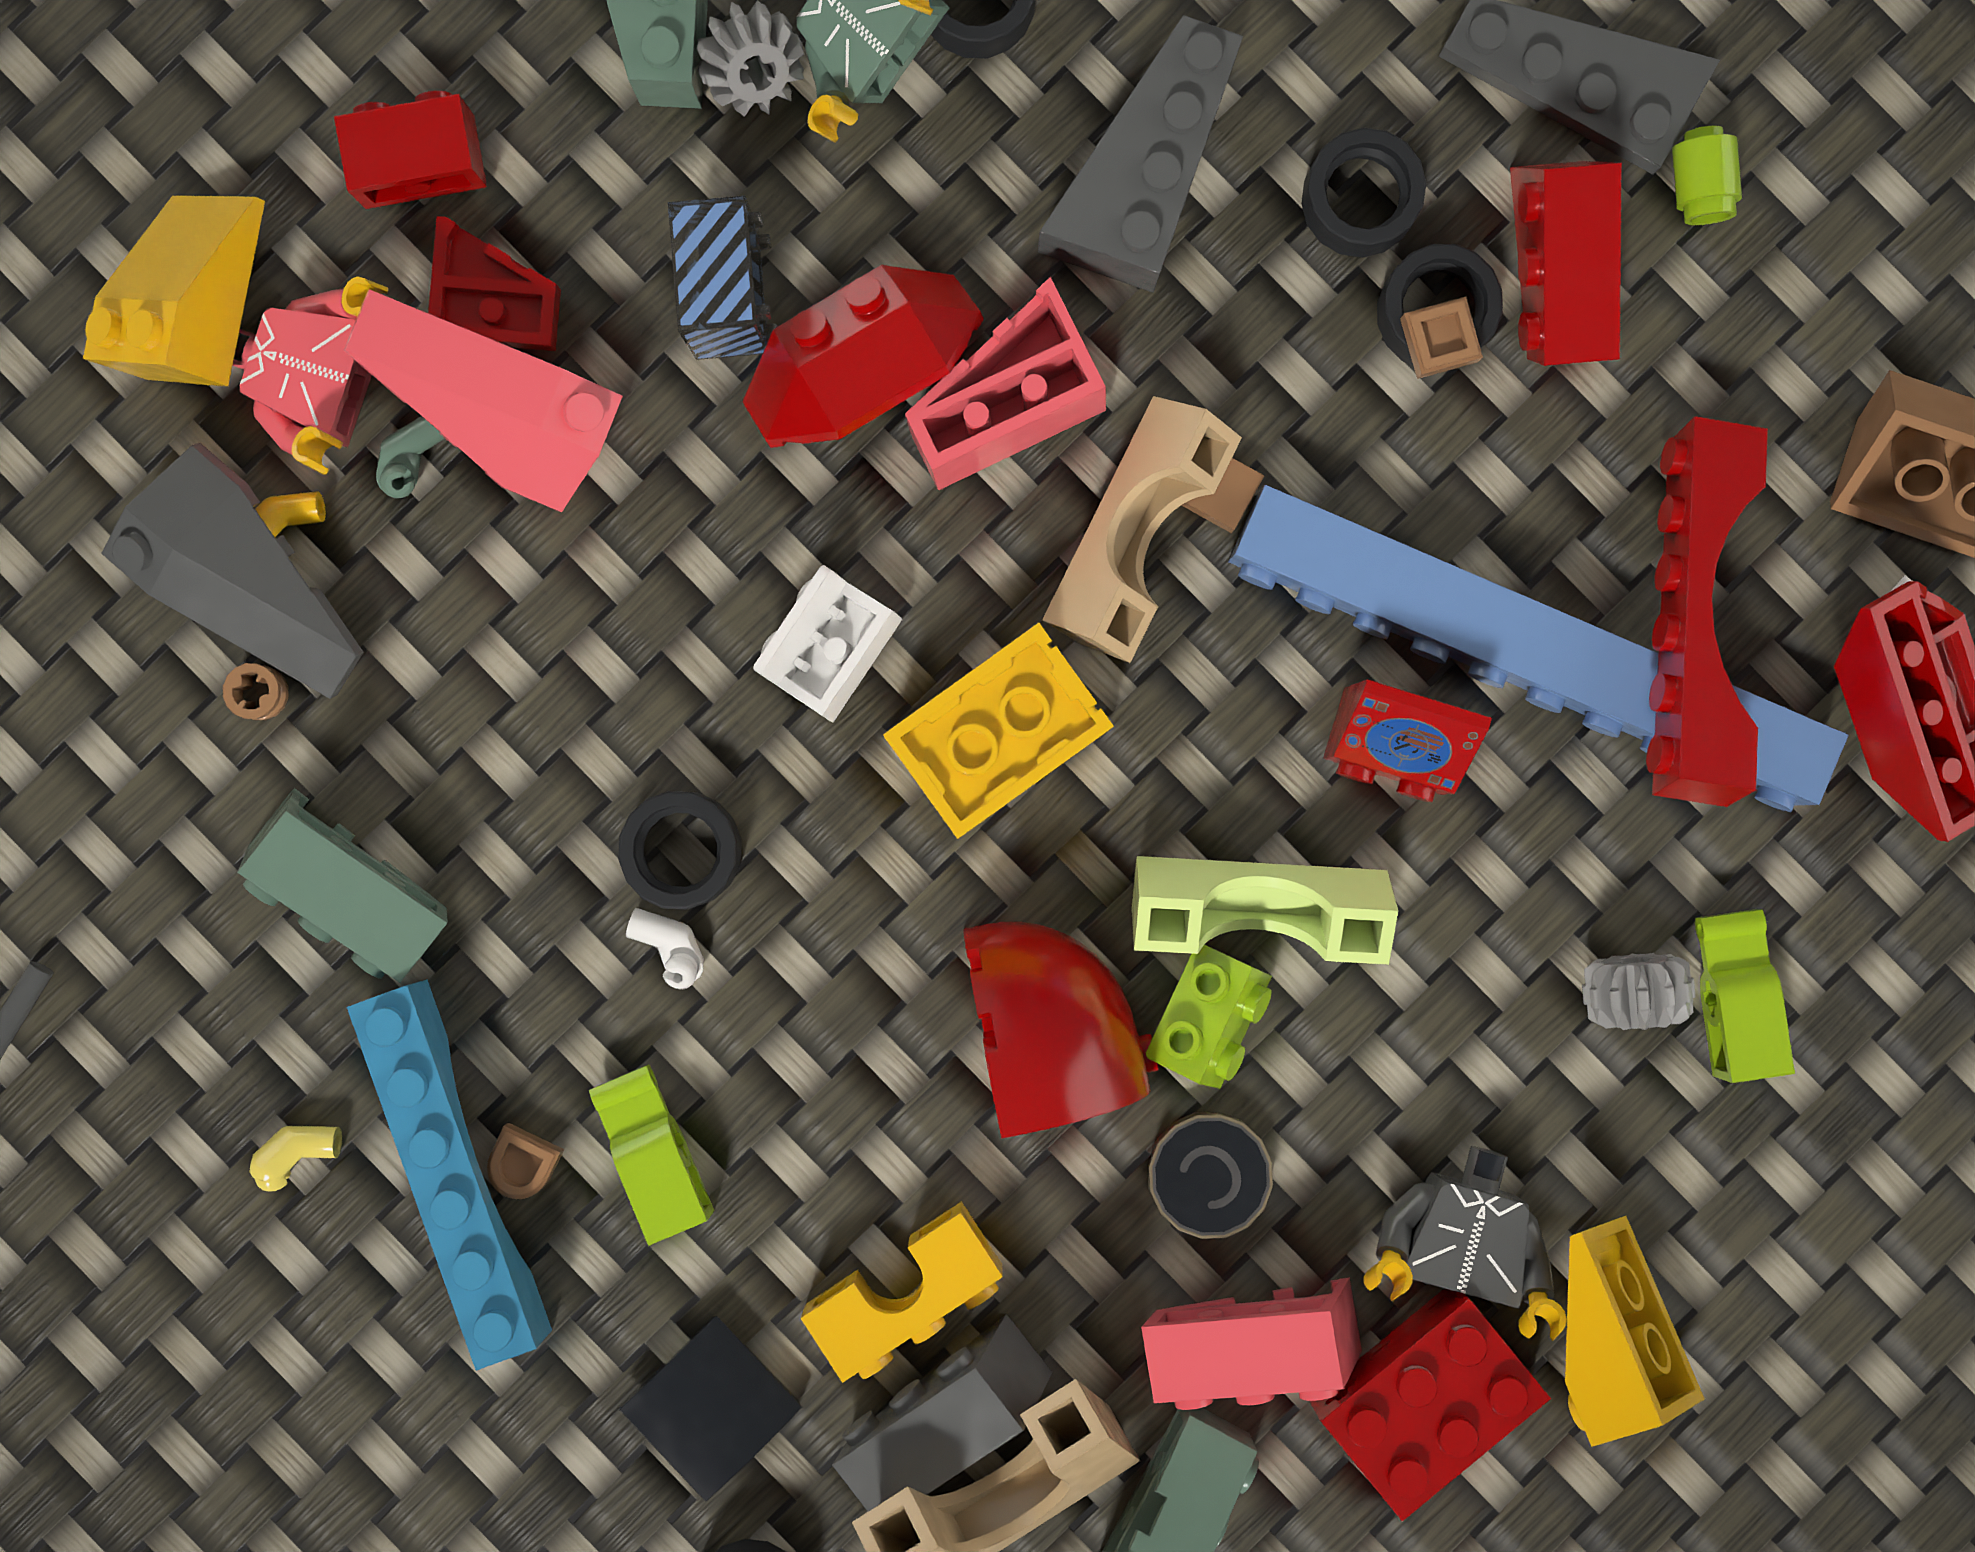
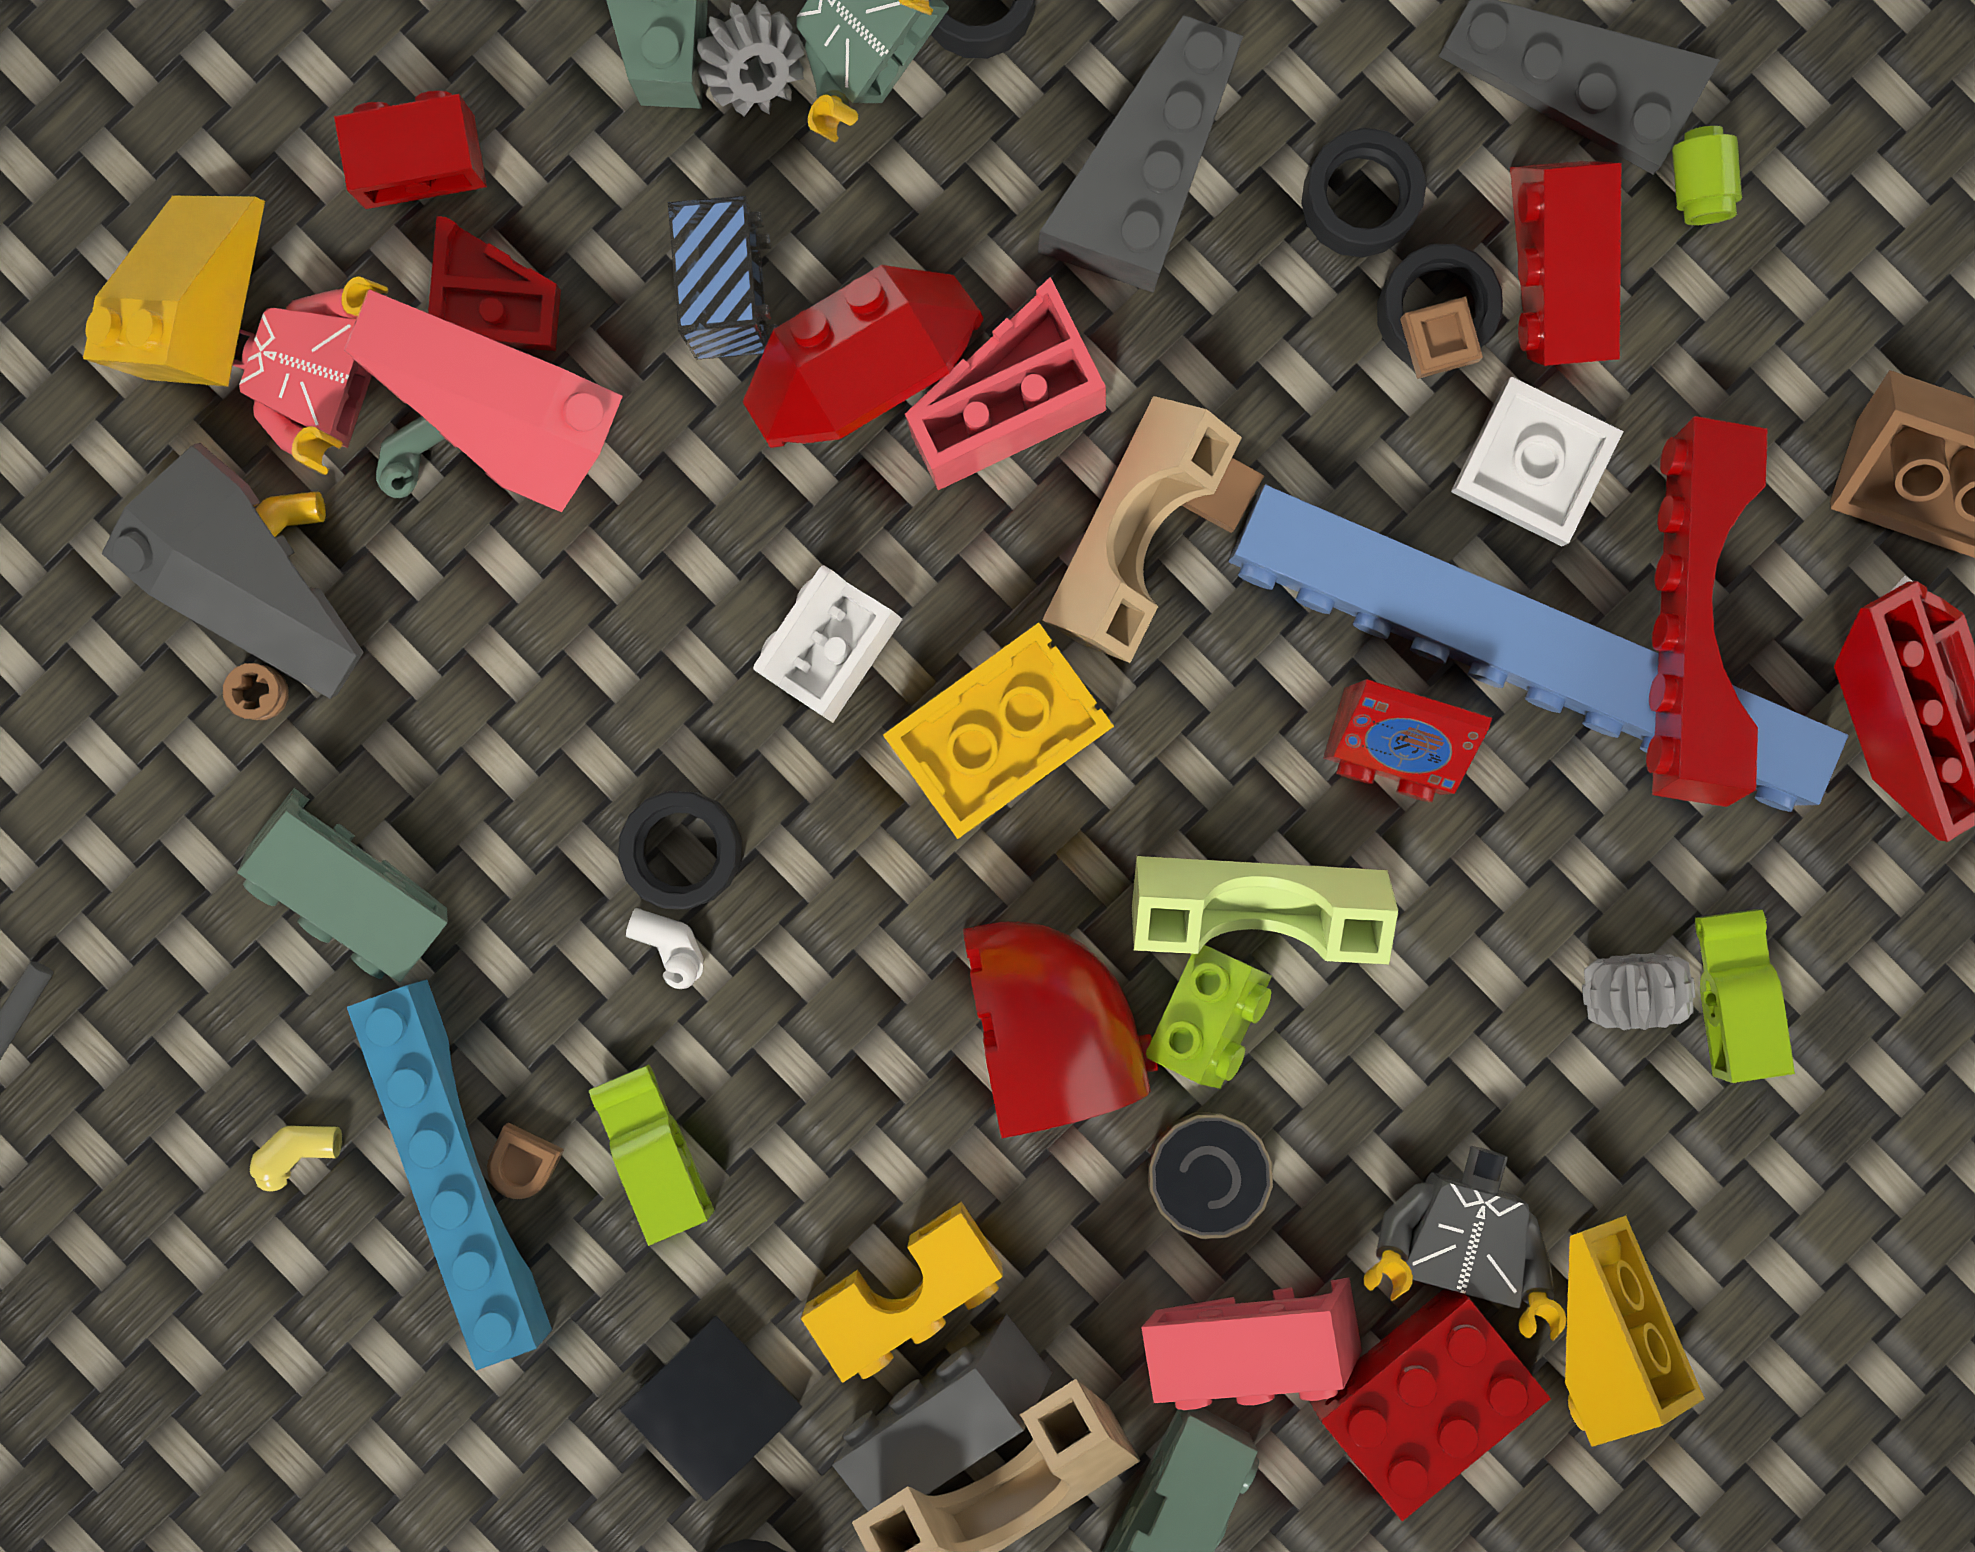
(1537, 461): none -> white plate

